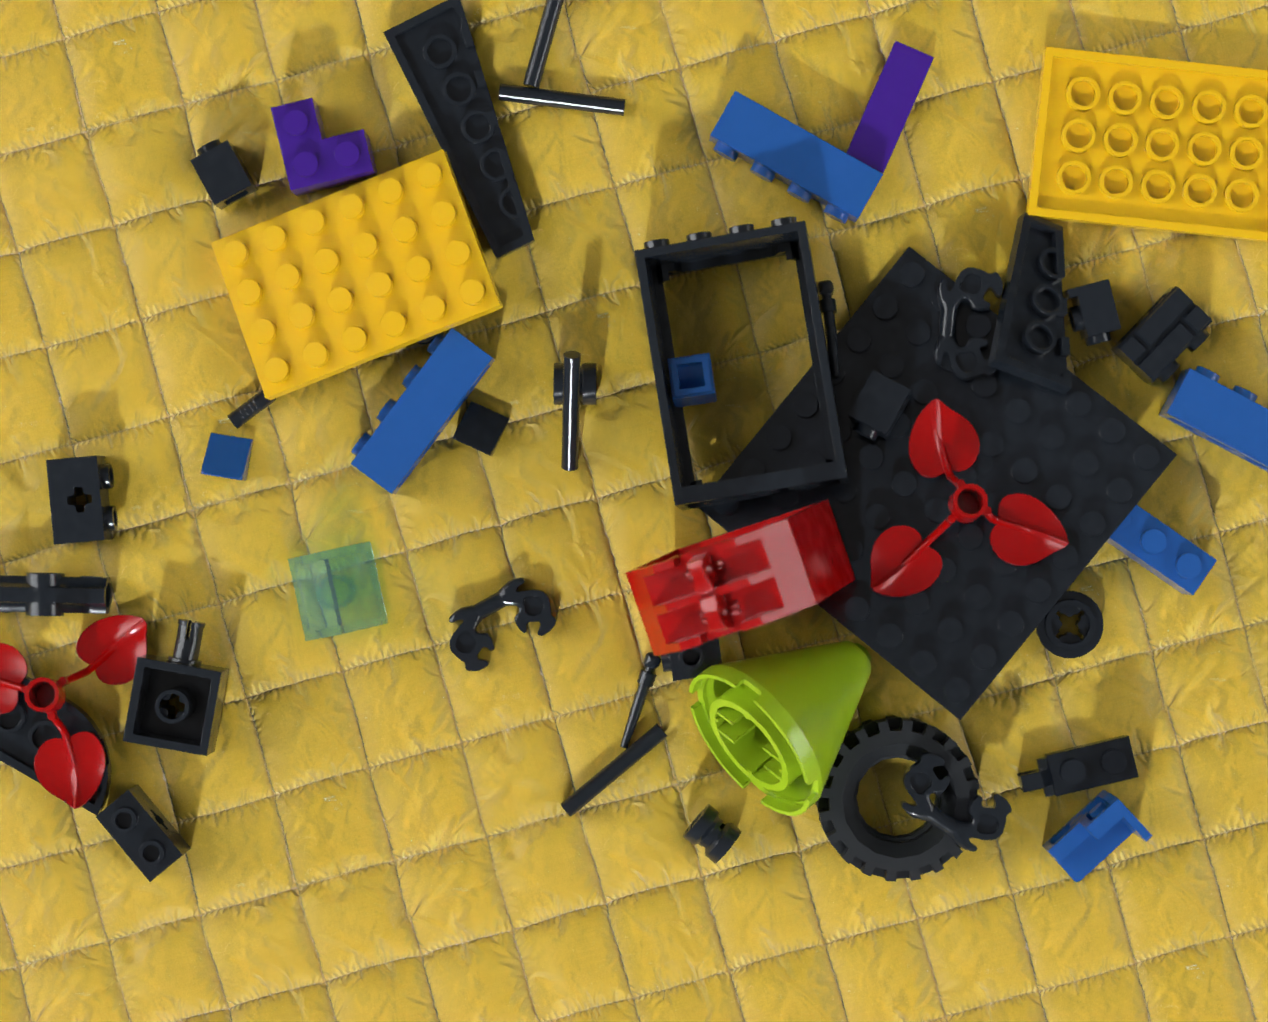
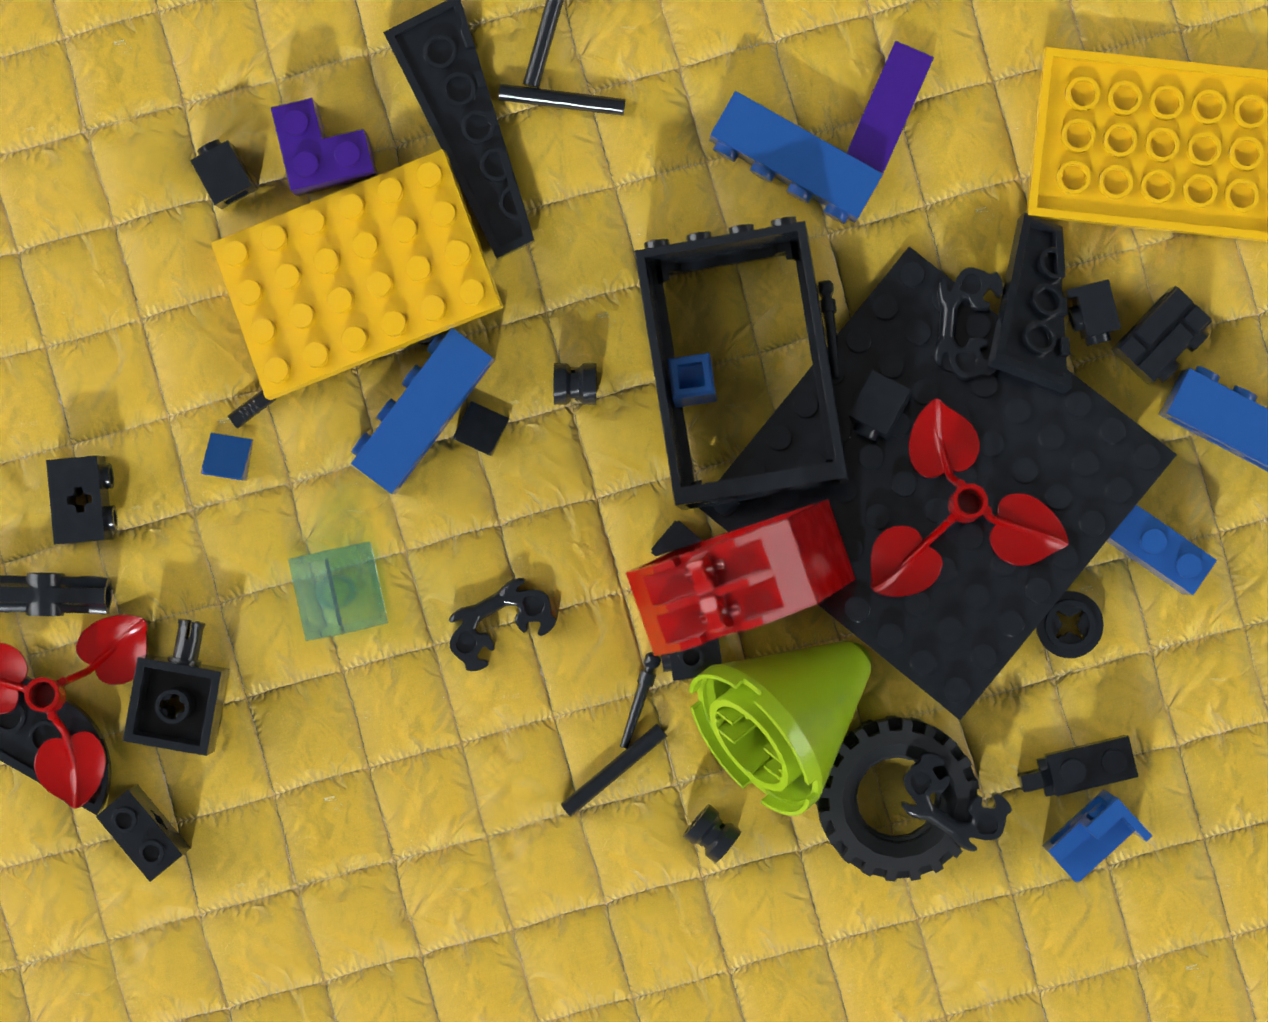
(570, 411): black bar -> none
(674, 538): none -> black slope

